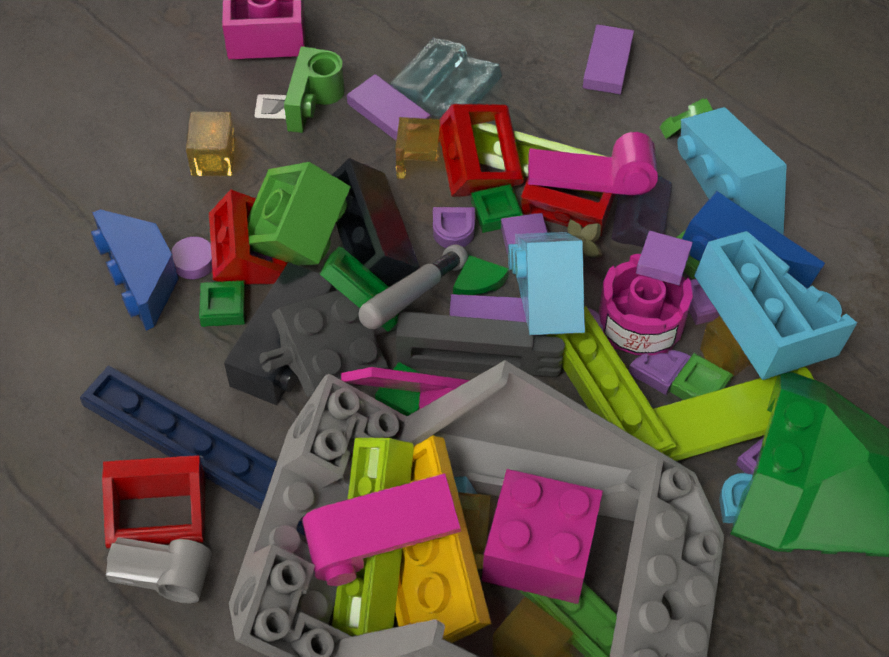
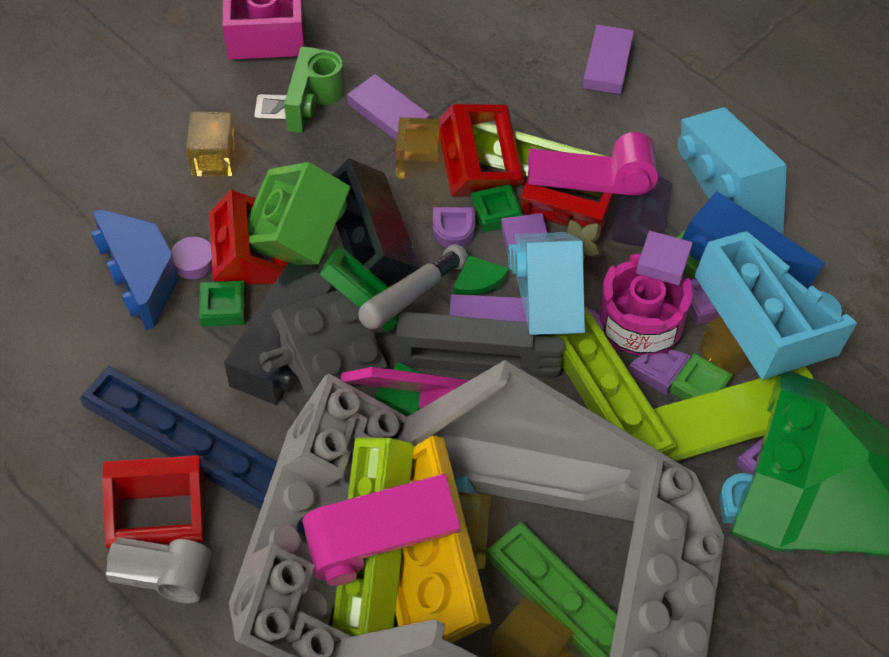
(445, 76): clear light blue slope -> none
(541, 536): dark pink brick -> none
(673, 124): bright green tile -> none

